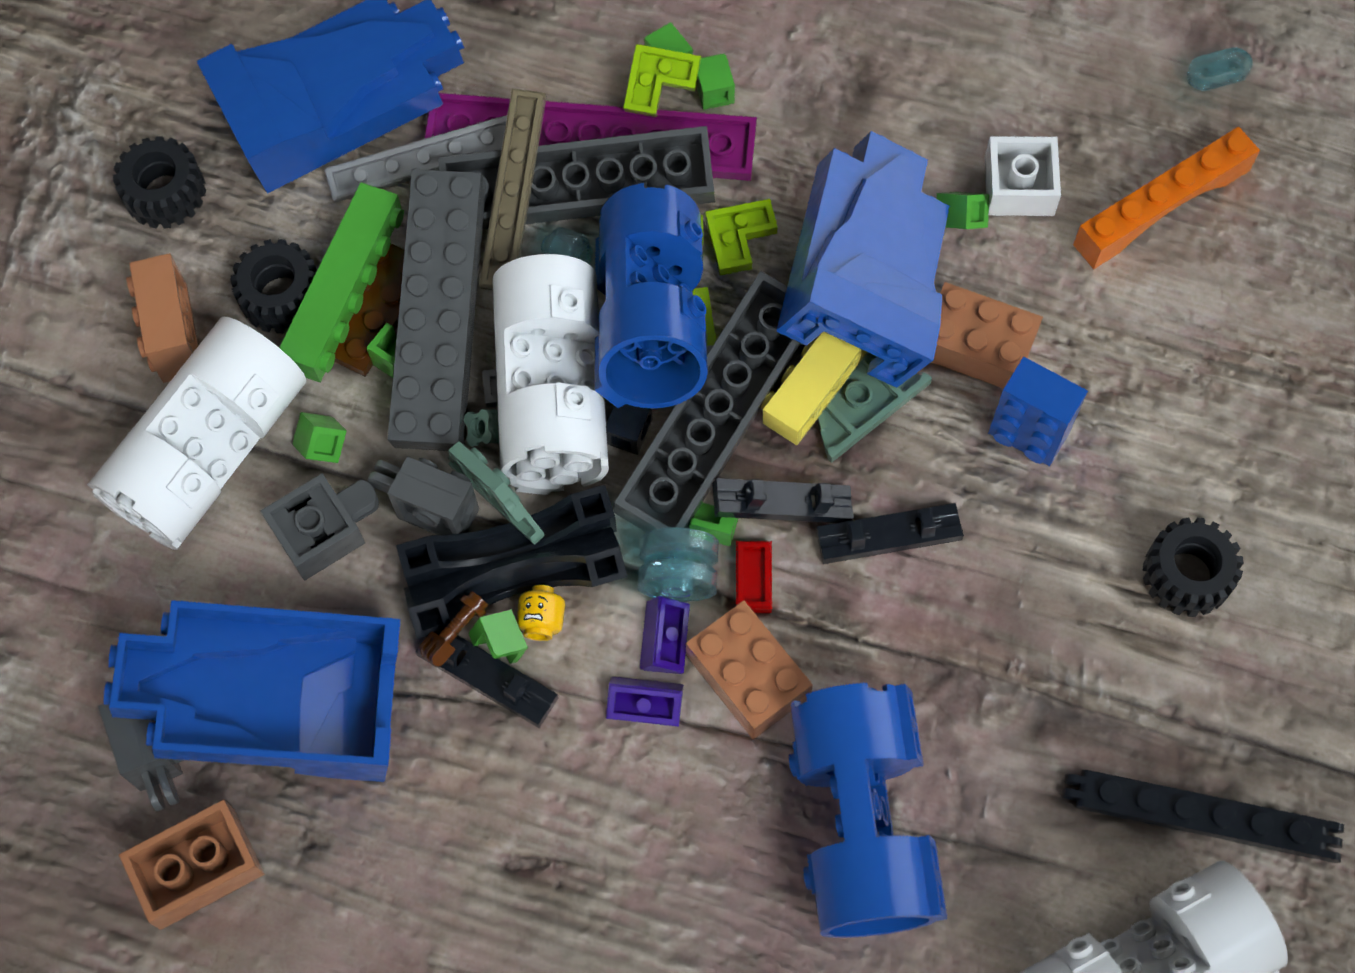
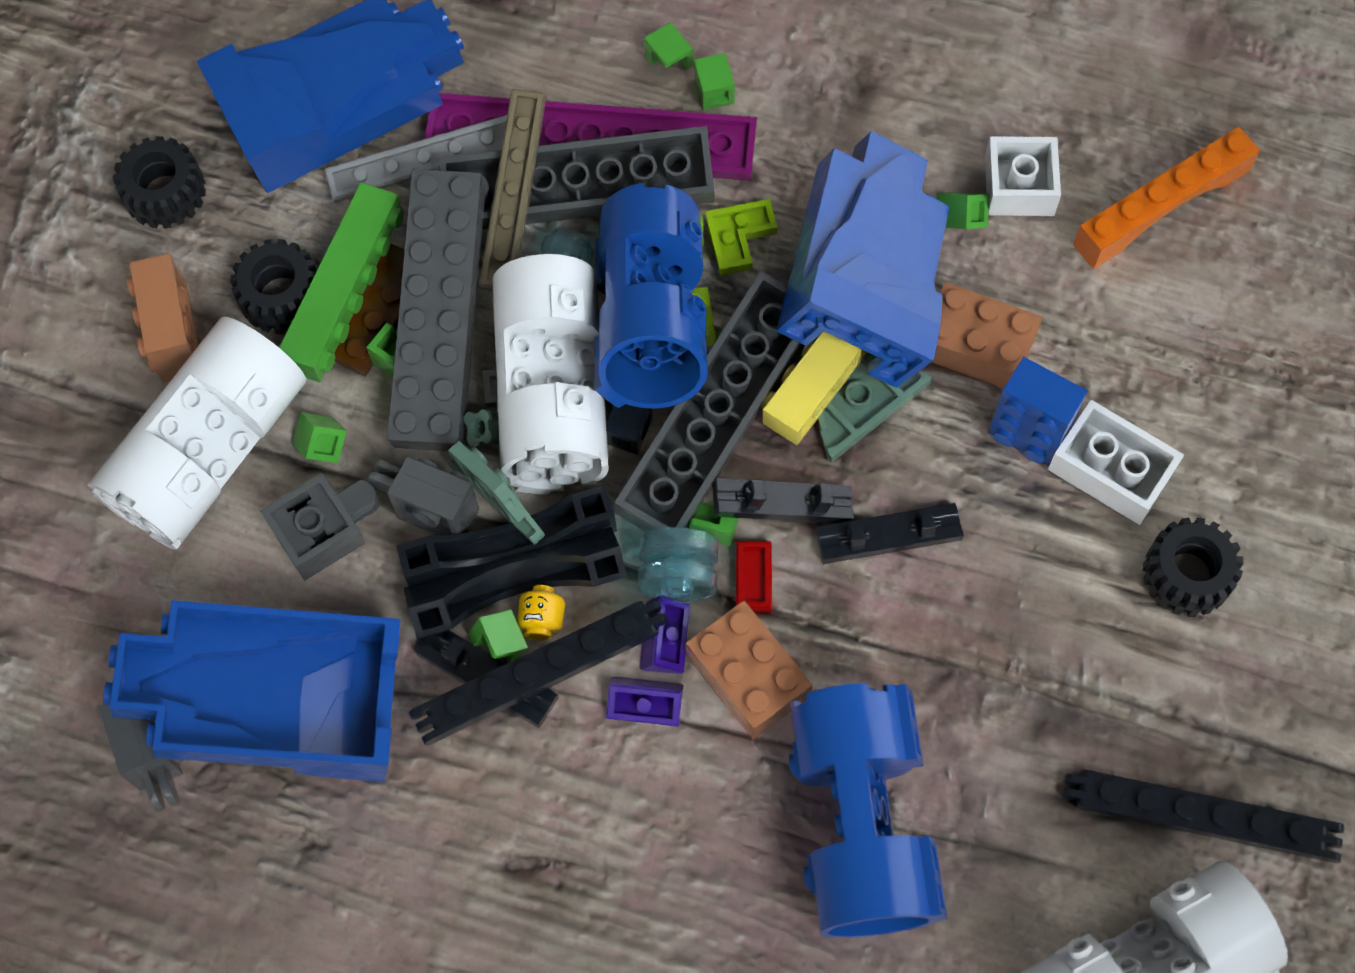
(191, 865): nougat brick -> none
(437, 647): reddish brown hinge -> none
(537, 671): none -> black hinge
(652, 70): lime plate -> none
(1115, 462): none -> white brick
(1216, 69): clear light blue plate -> none

